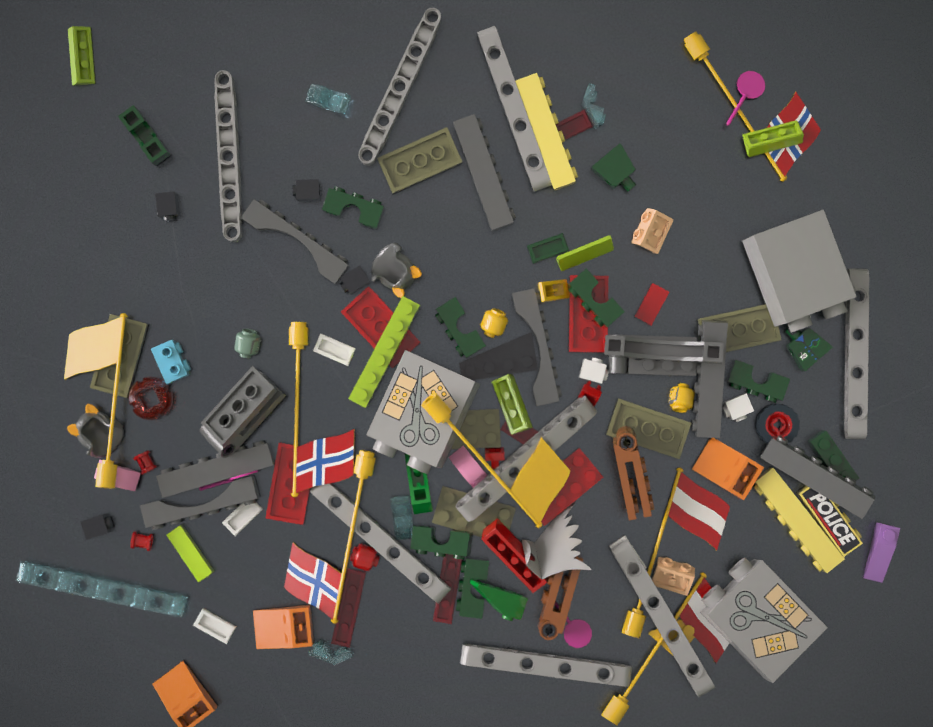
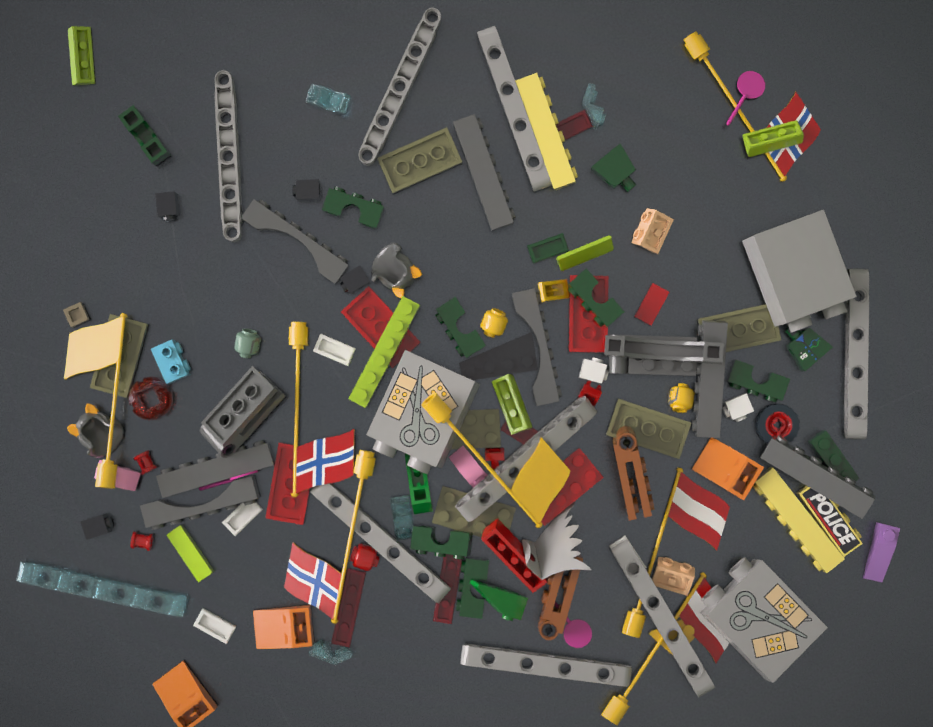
(76, 314): none -> dark tan plate

